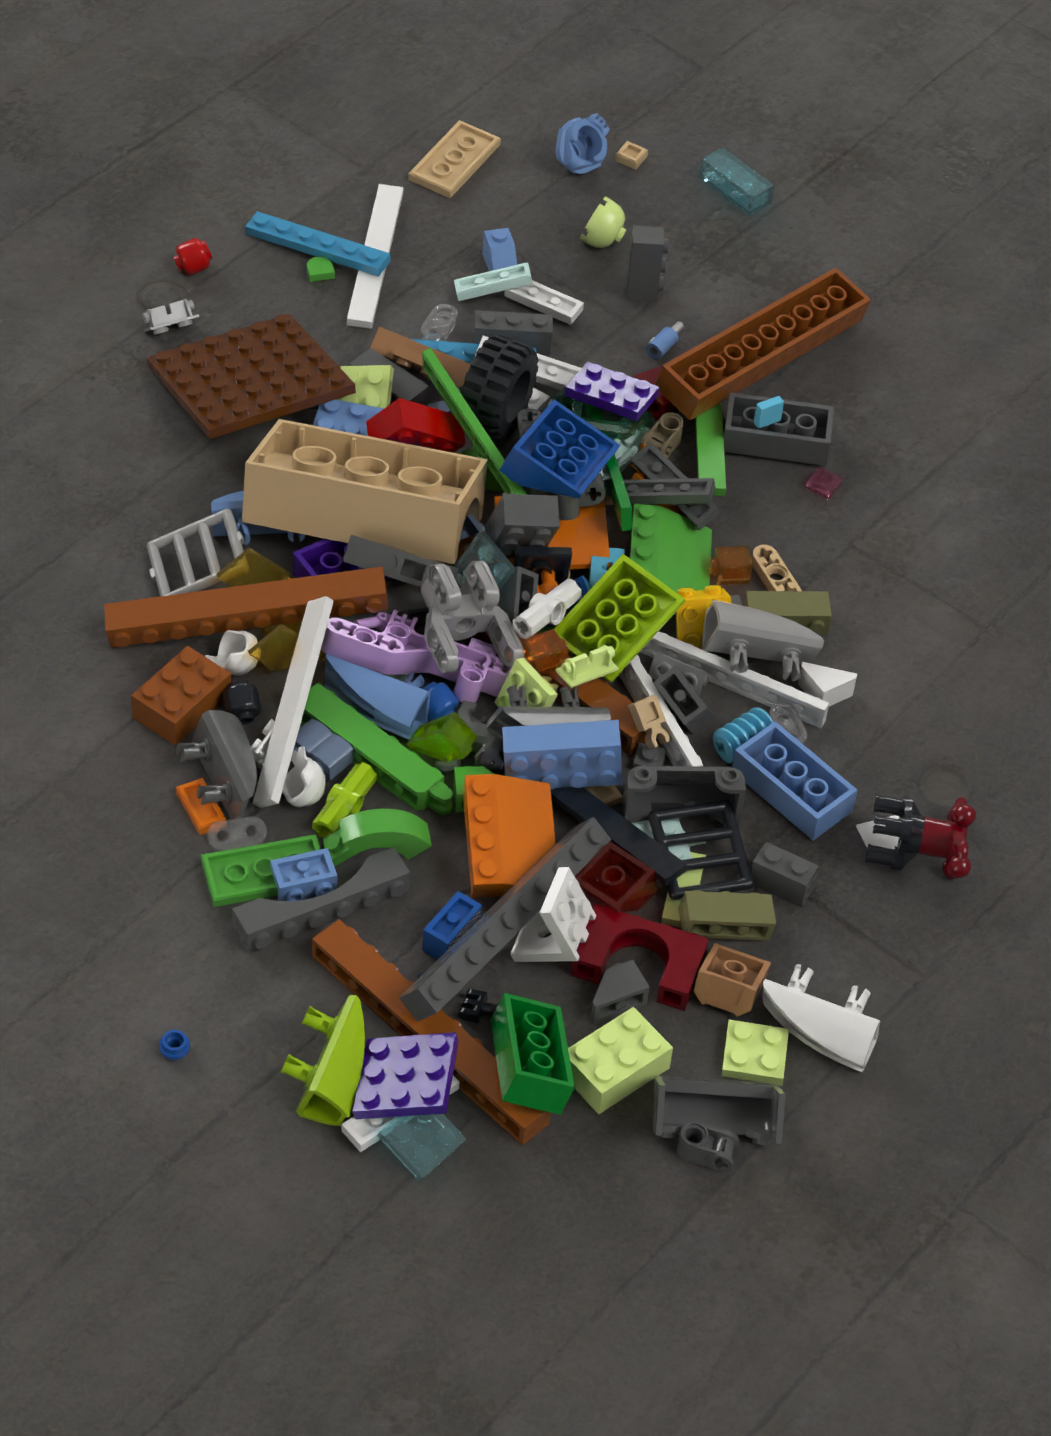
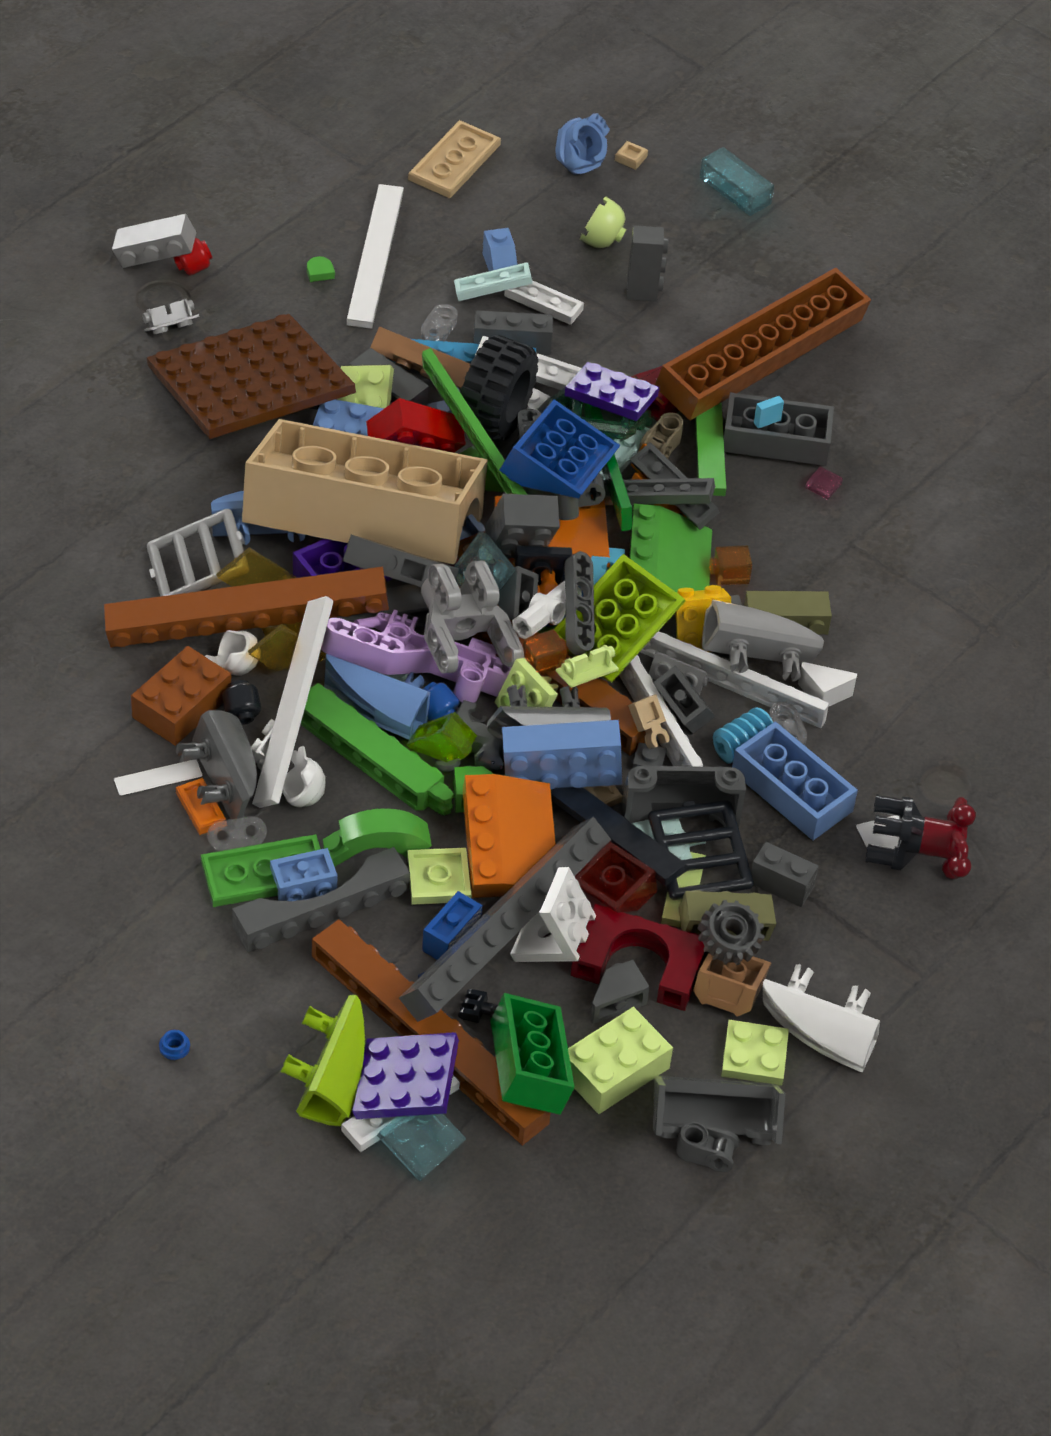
(154, 240): none -> light grey brick
(158, 777): none -> white sticker
(318, 243): dark azure plate -> none
(324, 748): sand blue brick -> none
(344, 799): lime piece -> none
(438, 874): none -> yellowish green plate
(578, 633): none -> dark grey beam
(663, 340): medium blue piece -> none
(727, 946): none -> dark grey gear
(775, 566): tan beam -> none

